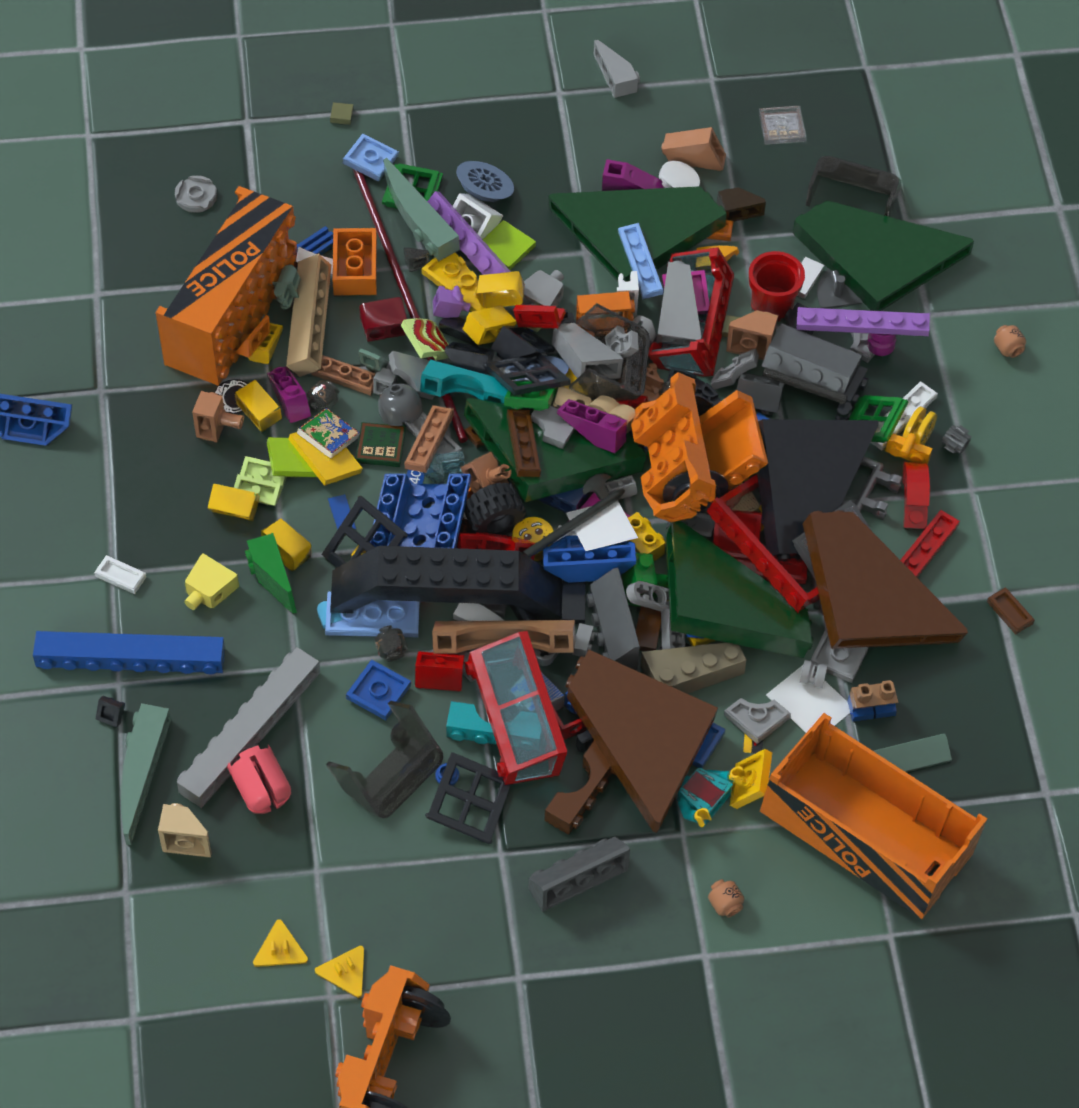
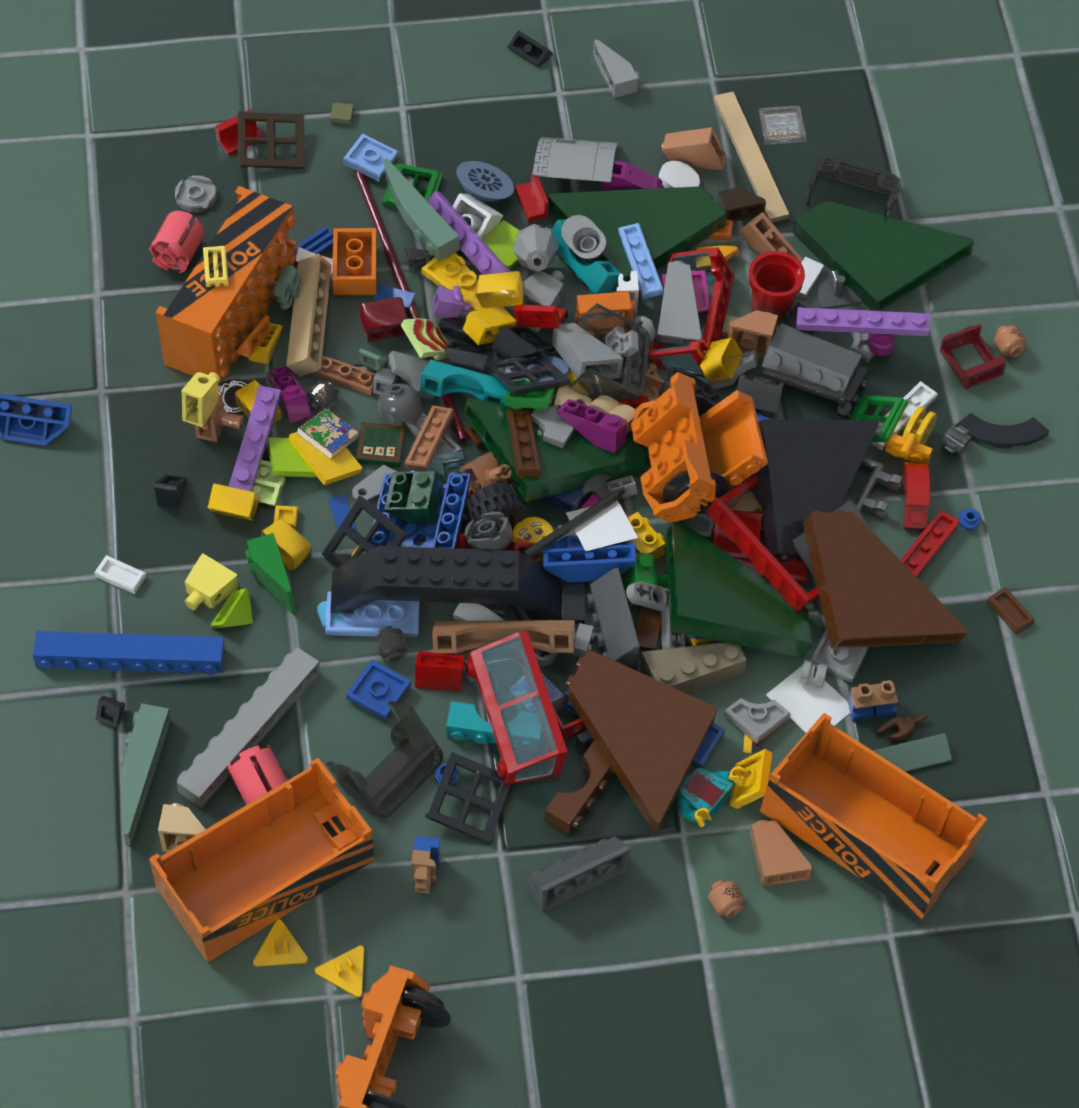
(170, 490): none -> black slope
(176, 241): none -> coral cylinder
(200, 398): none -> light yellow torso
(216, 280): none -> light yellow tile
(228, 133): none -> red panel
(235, 611): none -> lime slope
(255, 438): none -> medium lavender plate
(262, 861): none -> orange piece
(271, 161): none -> dark brown window
(288, 514): none -> yellow tile
(372, 484): none -> light grey piece
(386, 292): none -> blue sticker
(414, 496): none -> dark green slope
(424, 861): none -> medium nougat hips
(490, 532): none -> dark grey cylinder
(529, 49): none -> black slope
(533, 199): none -> red panel
(535, 247): none -> light grey cone
(574, 159): none -> light grey sticker
(583, 237): none -> light grey piece
(598, 276): none -> teal arch
(717, 369): none -> yellow piece
(750, 156): none -> tan tile
(765, 237): none -> nougat slope
(777, 855): none -> nougat slope
(904, 726): none -> reddish brown hand
(969, 524): none -> blue plate
(978, 374): none -> dark red window
(1004, 435): none -> black tile

